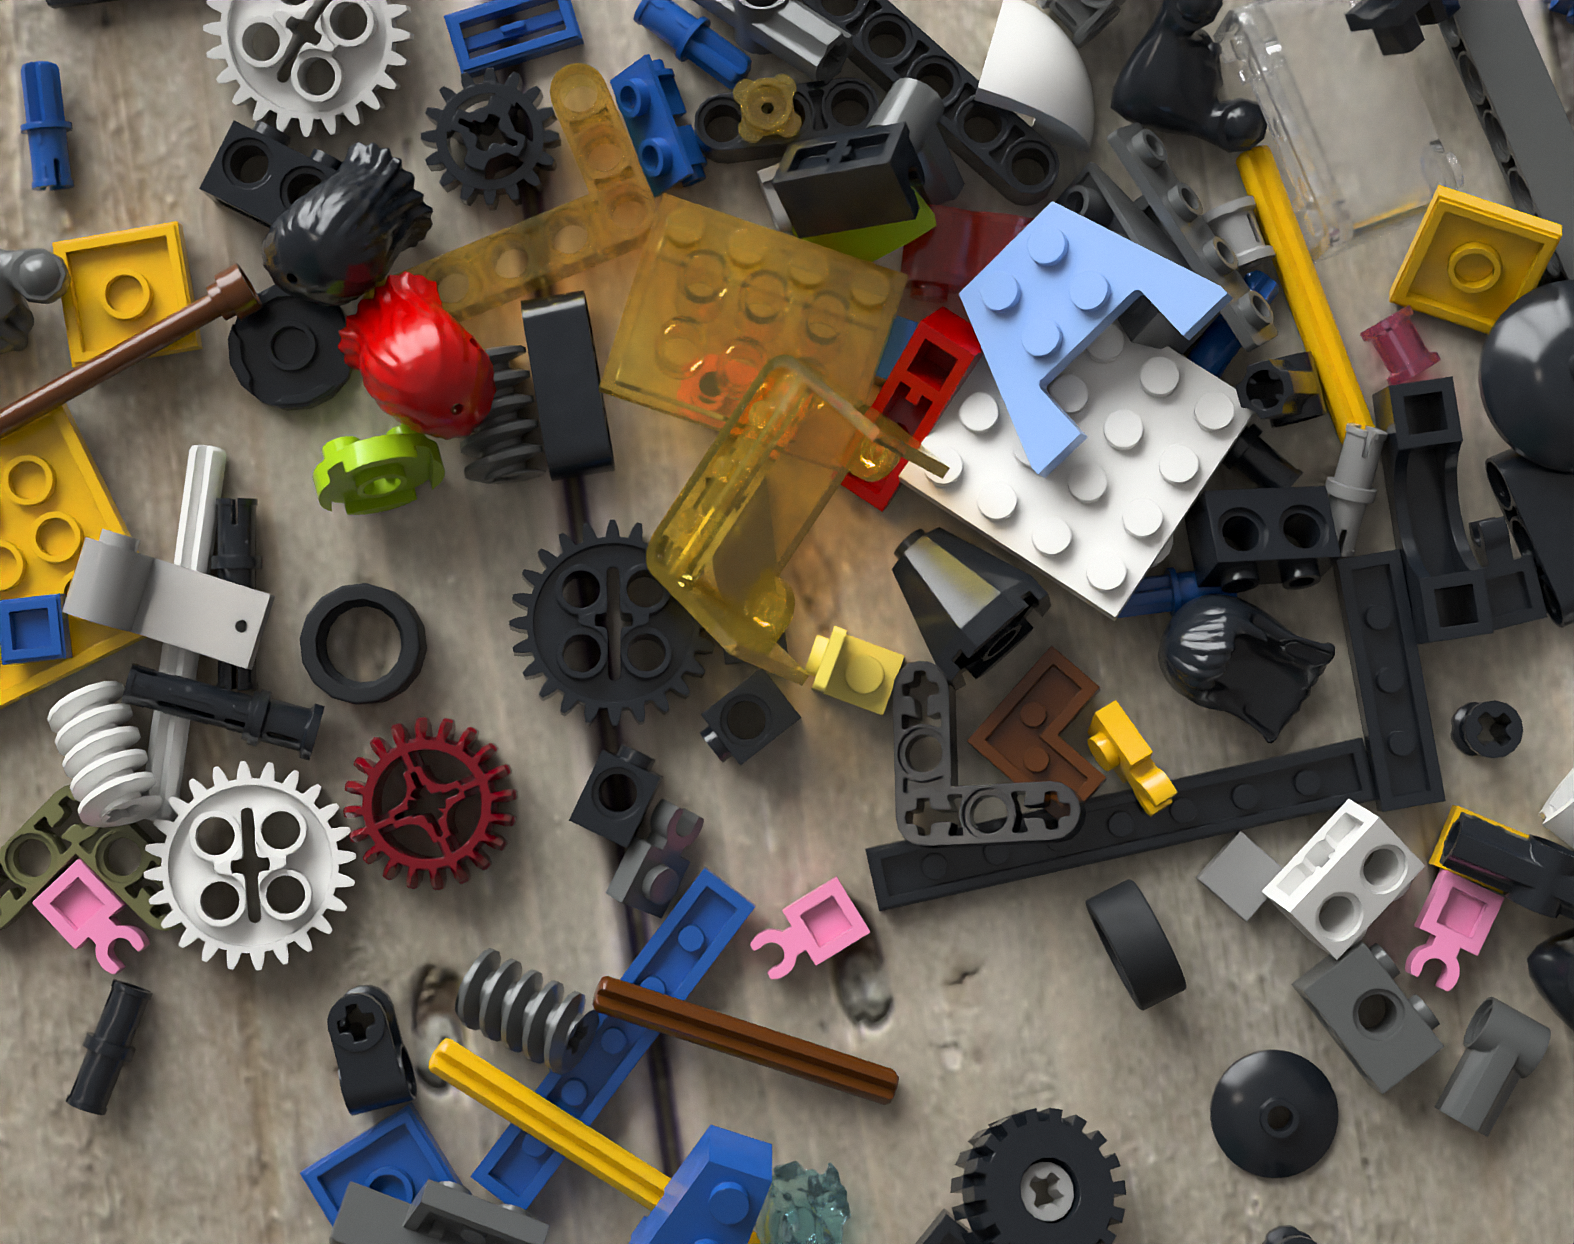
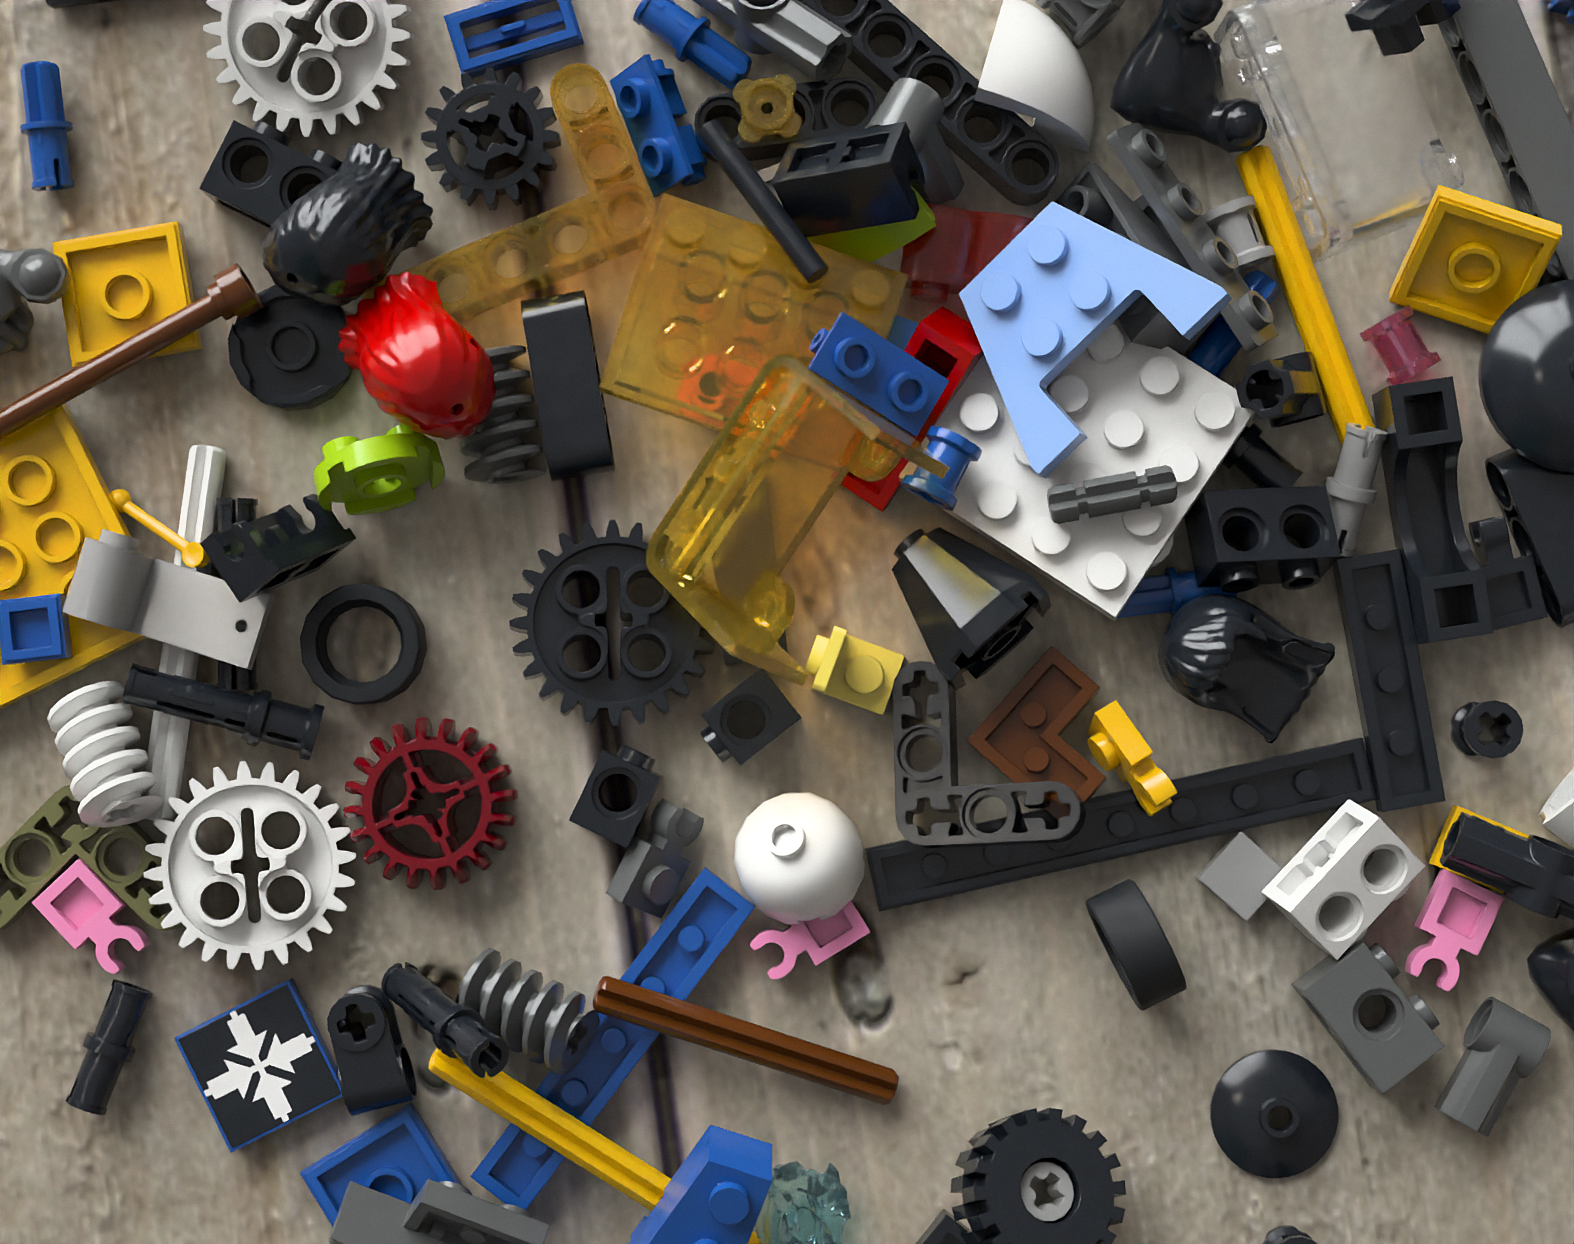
(192, 553): none -> yellow hinge
(261, 1065): none -> black tile
(275, 548): none -> black hinge
(455, 1027): none -> black pin
(762, 201): none -> black bar
(799, 858): none -> white cylinder
(876, 373): none -> blue hinge
(955, 453): none -> blue bush
(1112, 494): none -> dark grey axle

